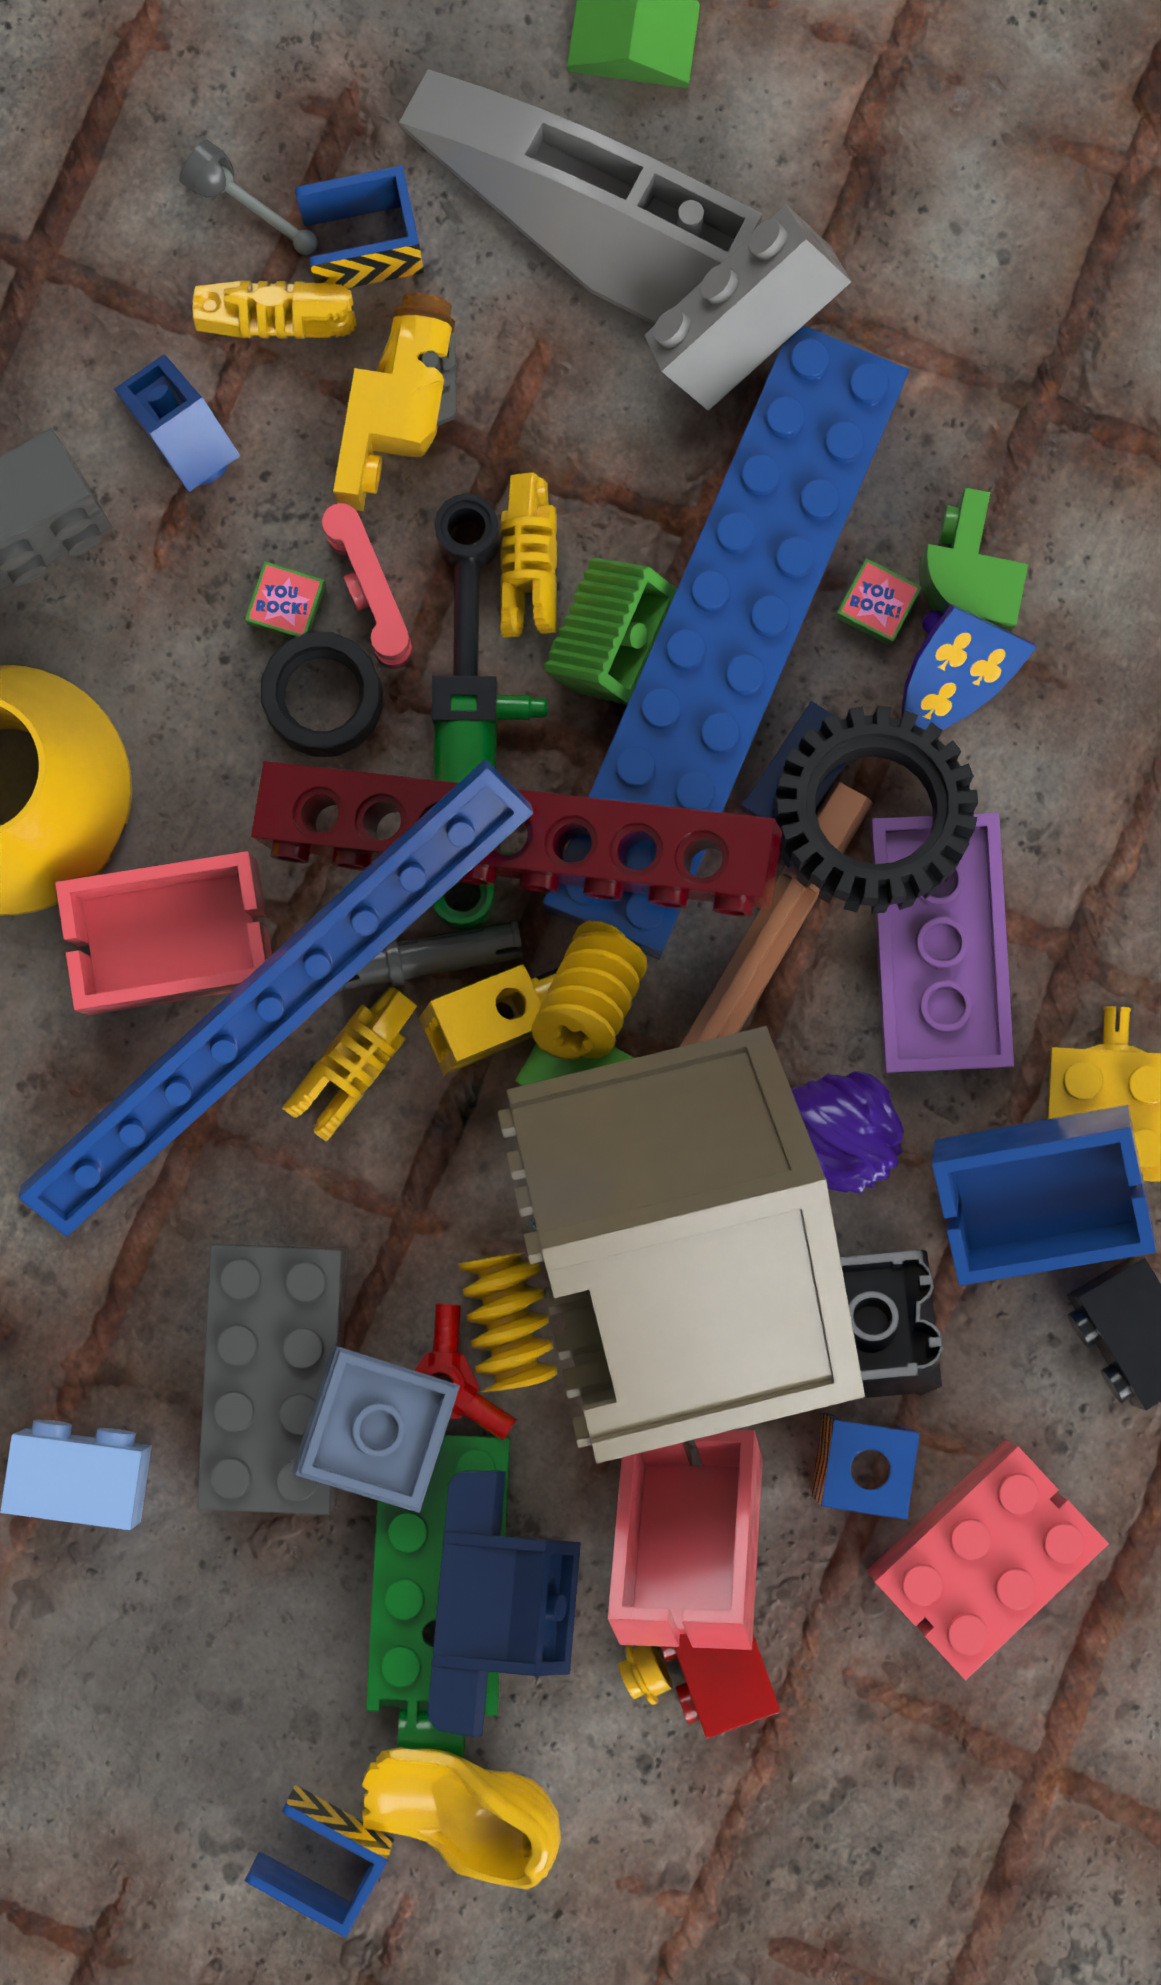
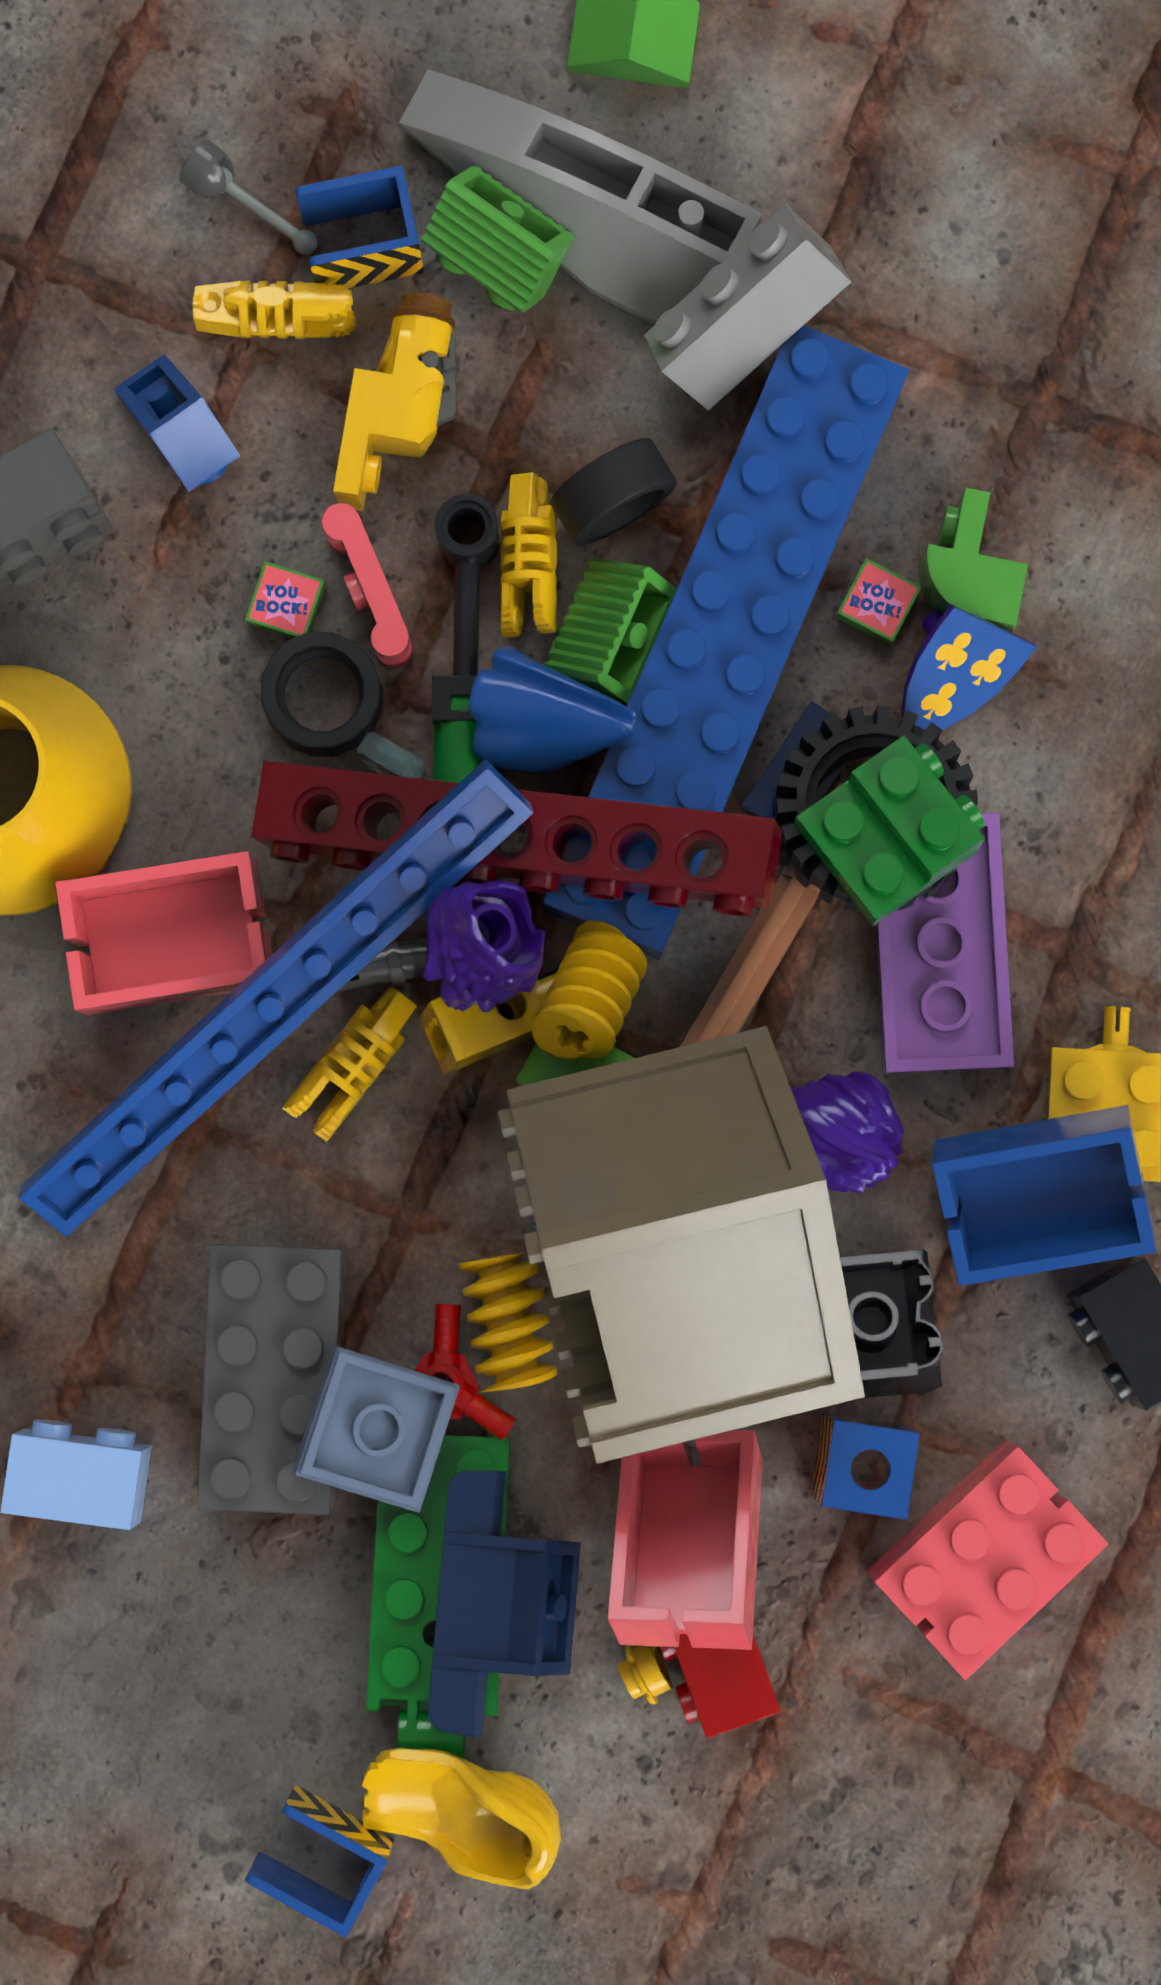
(390, 758): none -> clear light blue tile
(482, 944): none -> dark purple hair
(496, 240): none -> bright green brick
(539, 717): none -> blue hat
(613, 491): none -> black tyre
(892, 829): none -> green plate

